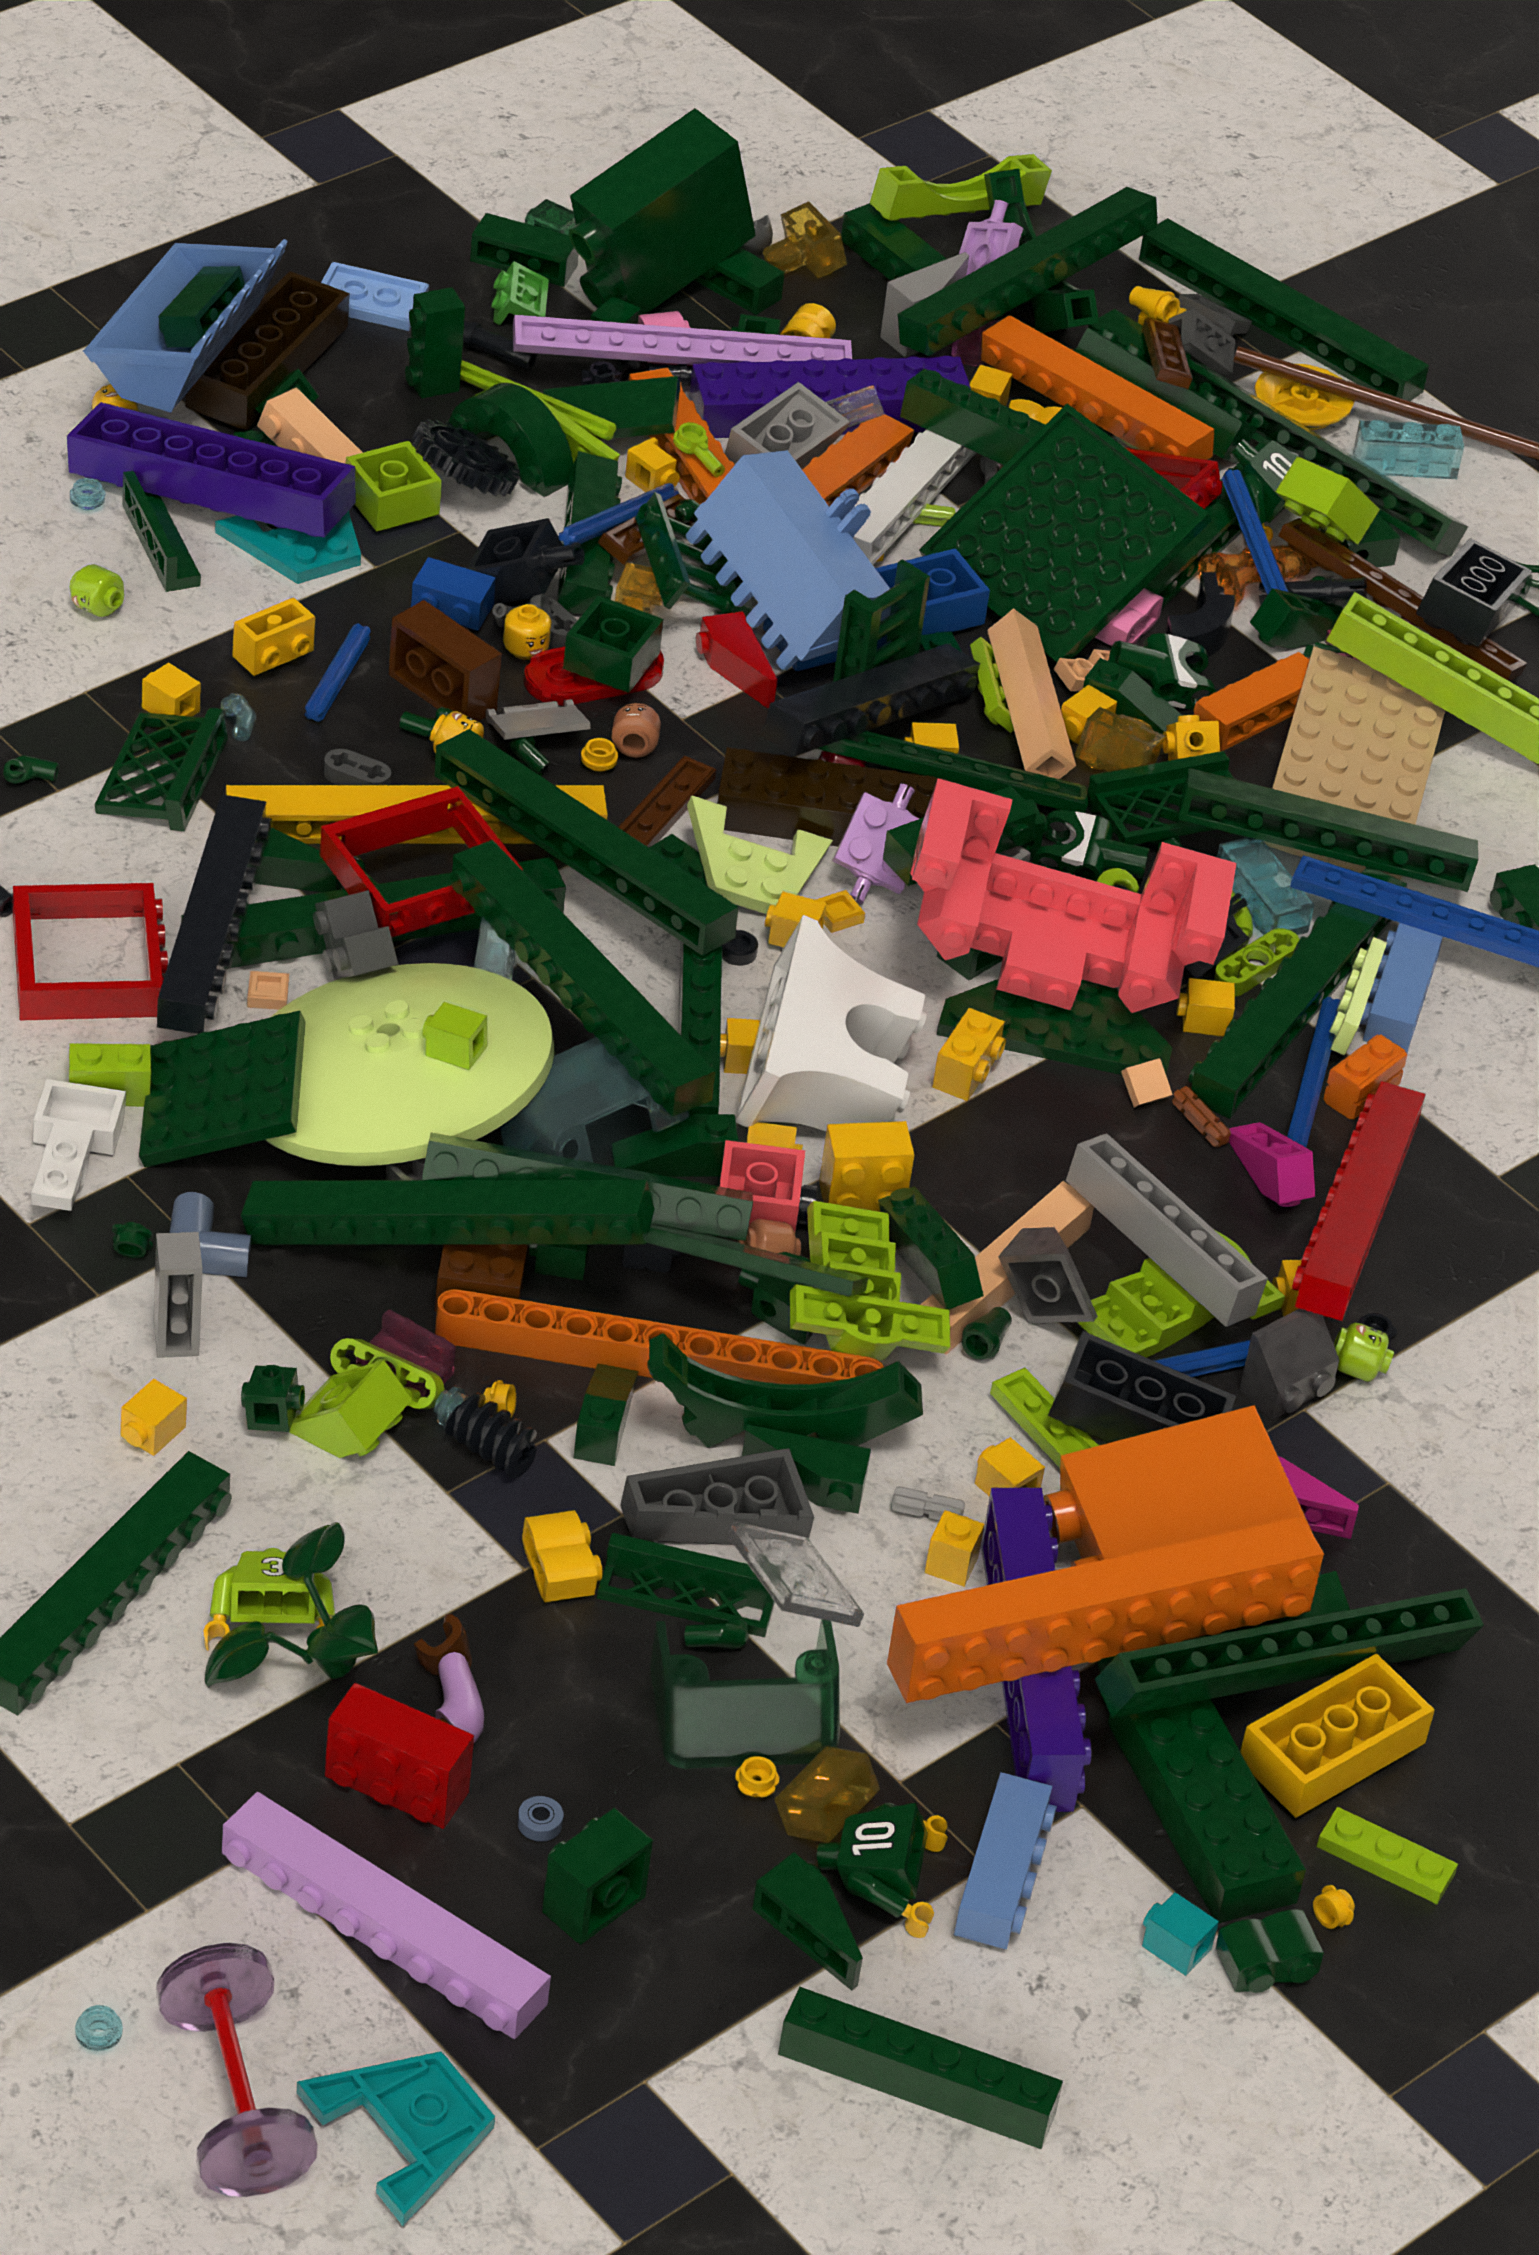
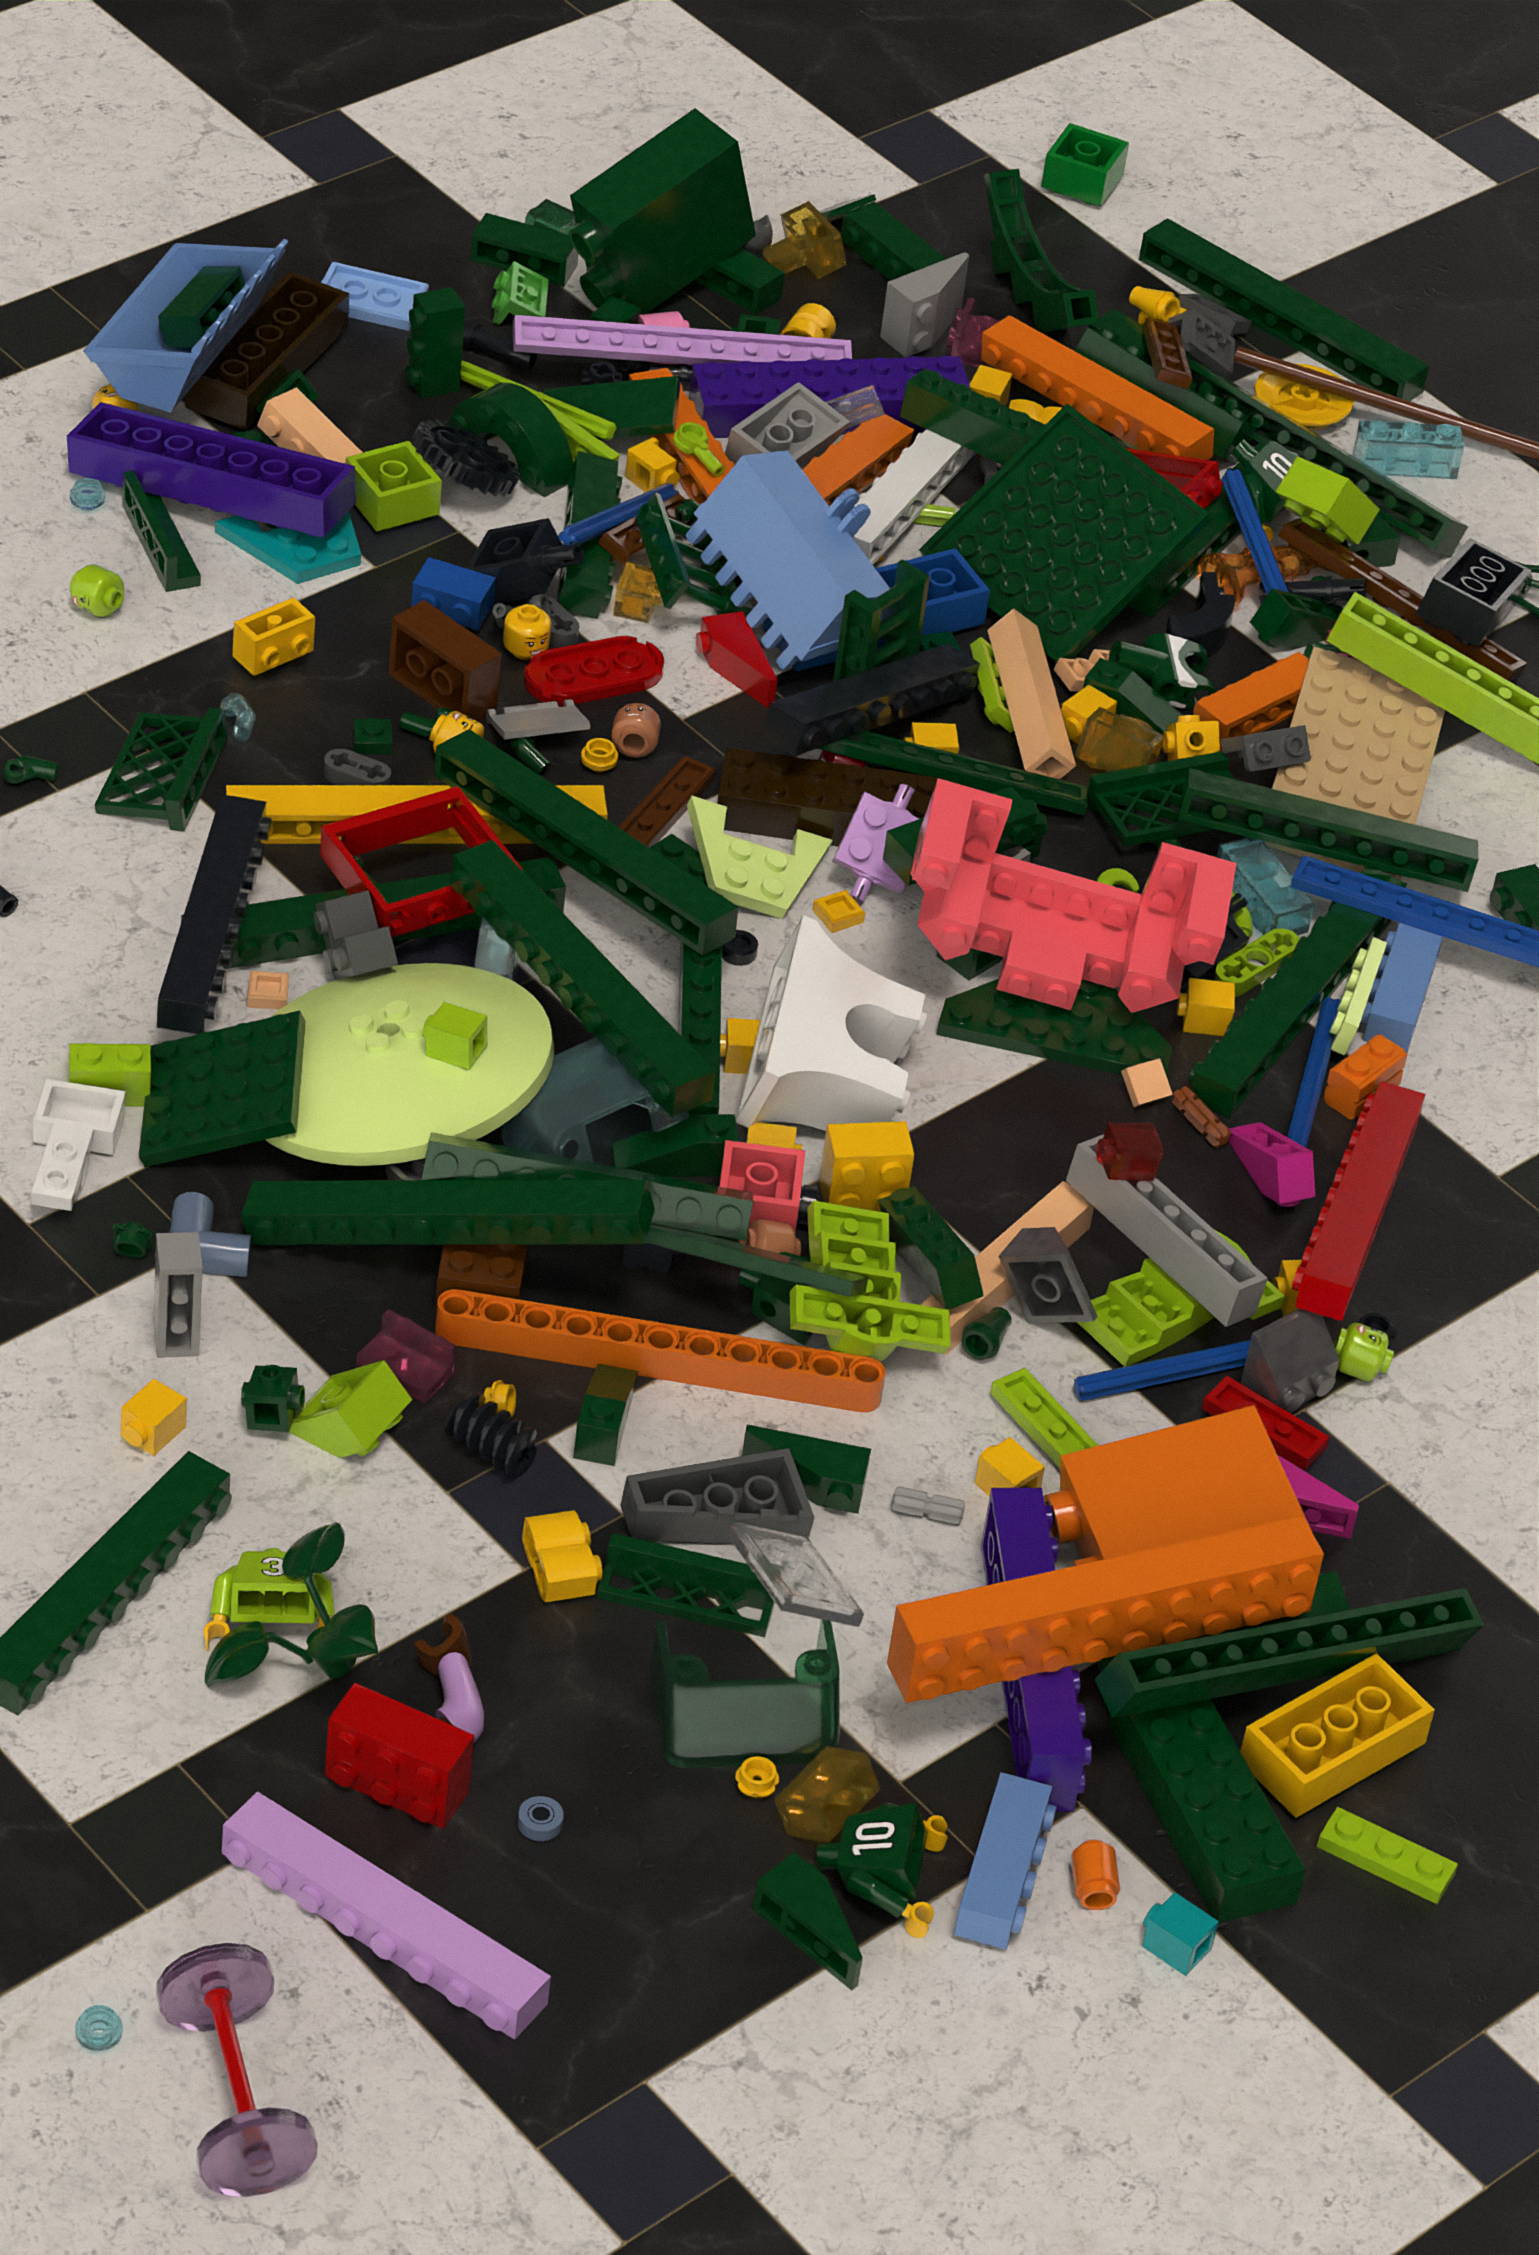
(88, 999): red window -> none
(171, 692): yellow brick -> none
(294, 865): dark green slope -> none
(337, 672): blue axle -> none
(372, 736): none -> dark green plate
(373, 1353): lime beam -> none
(422, 2110): teal wing -> none
(448, 1402): clear light blue plate -> none
(560, 1259): dark green brick -> none
(596, 1875): dark green brick -> none
(613, 644): dark green brick -> none
(728, 1635): dark green arm -> none
(787, 913): yellow brick -> none
(837, 1411): dark green arch -> none
(847, 205): none -> dark green piece
(905, 195): lime arch -> none
(920, 2067): dark green brick -> none
(954, 1548): yellow brick -> none
(969, 1054): yellow brick -> none
(990, 238): lavender plate -> none
(1027, 271): dark green brick -> none
(1084, 164): none -> green brick
(1088, 847): dark green connector -> none
(1095, 1874): none -> orange brick
(1128, 1395): black brick -> none
(1130, 1151): none -> clear red brick
(1133, 619): bright pink brick -> none
(1269, 1951): dark green brick -> none
(1270, 748): none -> dark grey bracket
(1288, 1434): none -> red plate
(1334, 1907): yellow plate -> none

